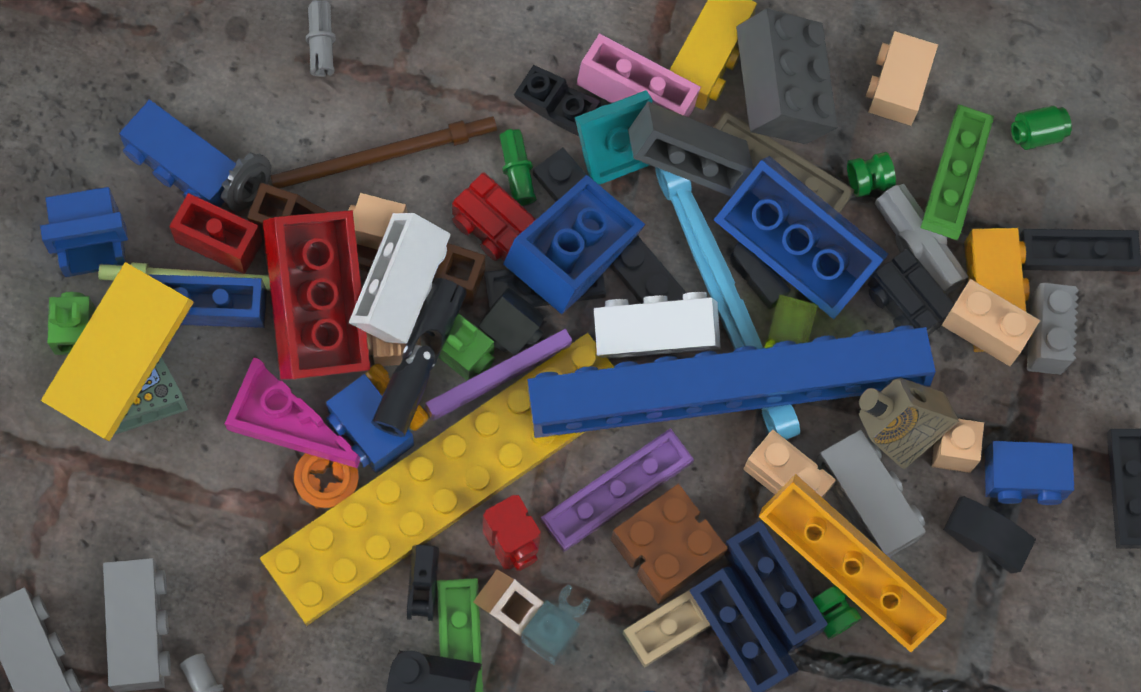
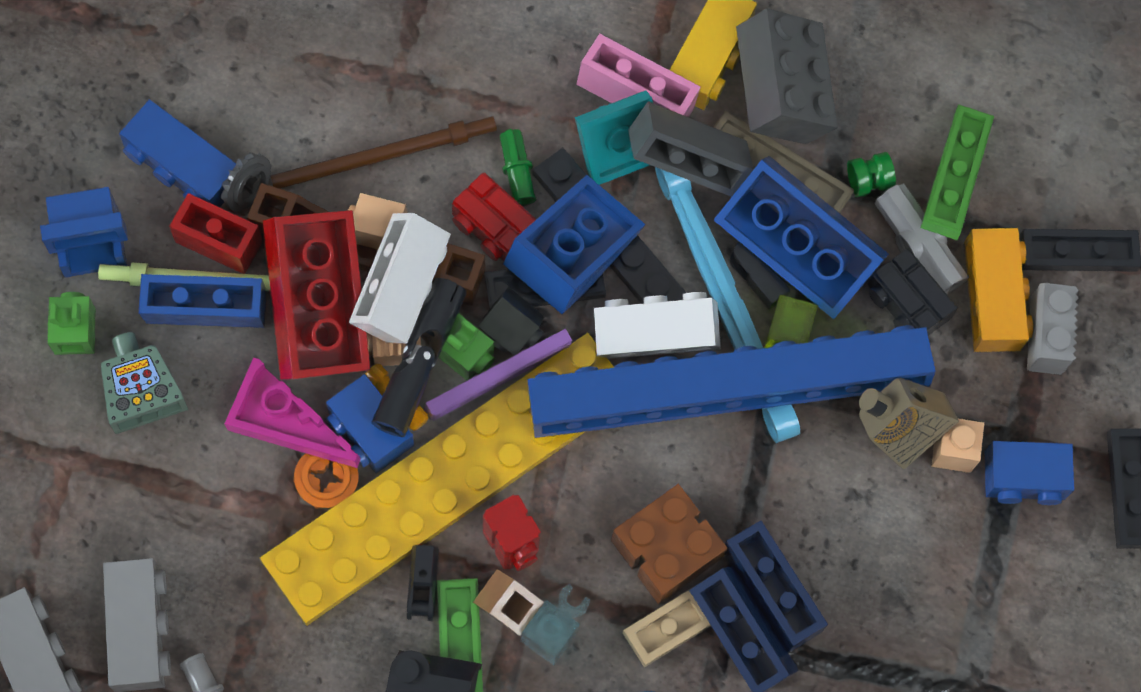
(117, 351): yellow tile -> none
(320, 38): light grey axle -> none
(553, 99): black slope -> none
(617, 490): medium lavender tile -> none
(778, 461): light nougat brick -> none
(840, 618): green wheel -> none
(853, 563): light orange piece -> none
(871, 494): light grey brick -> none
(902, 78): light nougat brick -> none
(988, 531): black slope -> none
(990, 323): light nougat brick -> none
(1041, 127): green brick -> none

